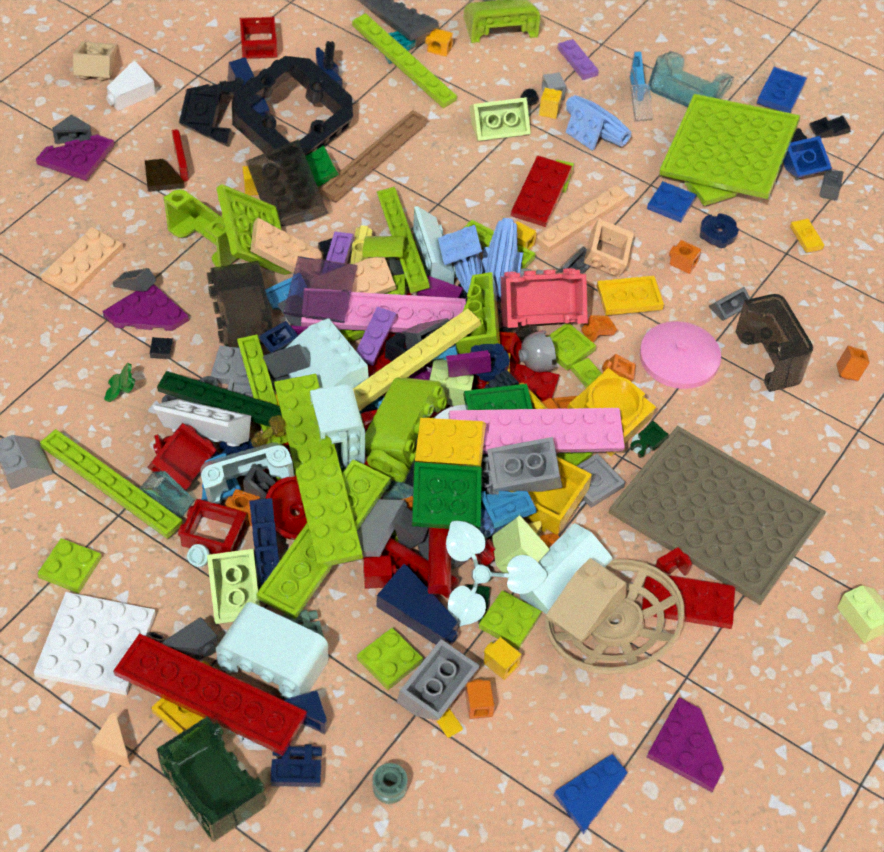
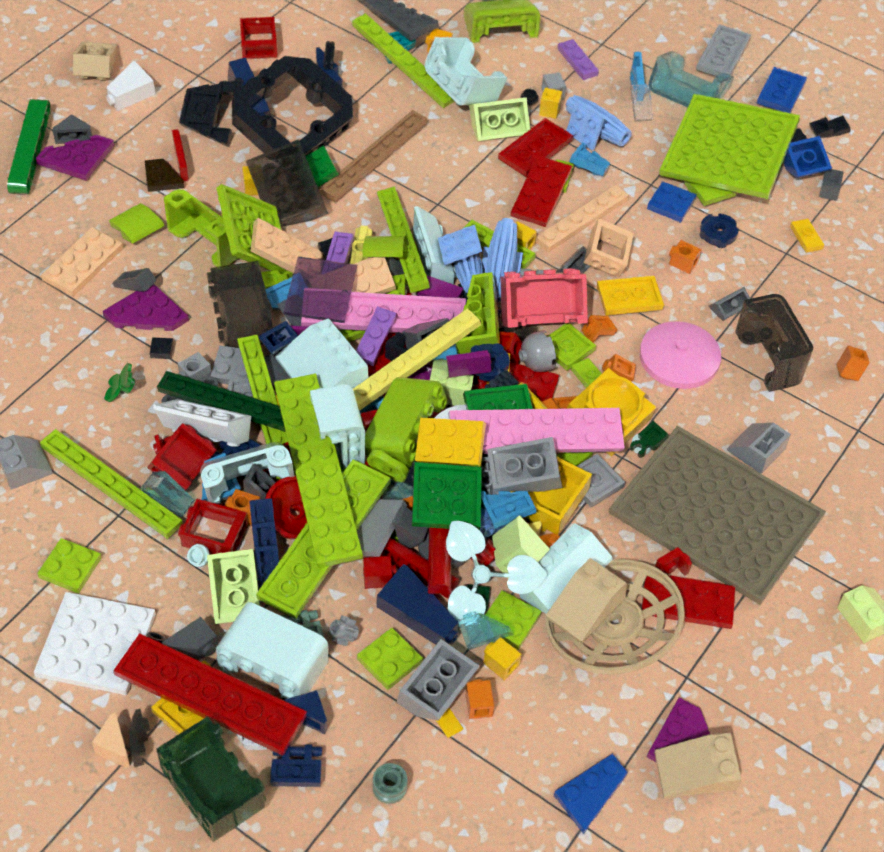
(28, 146): none -> green beam
(136, 223): none -> lime slope
(138, 736): none -> clear smoke slope
(195, 367): none -> light grey brick
(272, 278): none -> lime plate
(277, 428): clear yellow bar -> none
(287, 360): dark grey slope -> none
(344, 630): none -> light grey gear
(451, 68): none -> light aqua windscreen
(482, 630): none -> clear light blue slope
(542, 140): none -> red plate
(590, 161): none -> dark azure wing
(698, 766): none -> tan slope
(723, 51): none -> light grey plate
(760, 445): none -> light grey slope

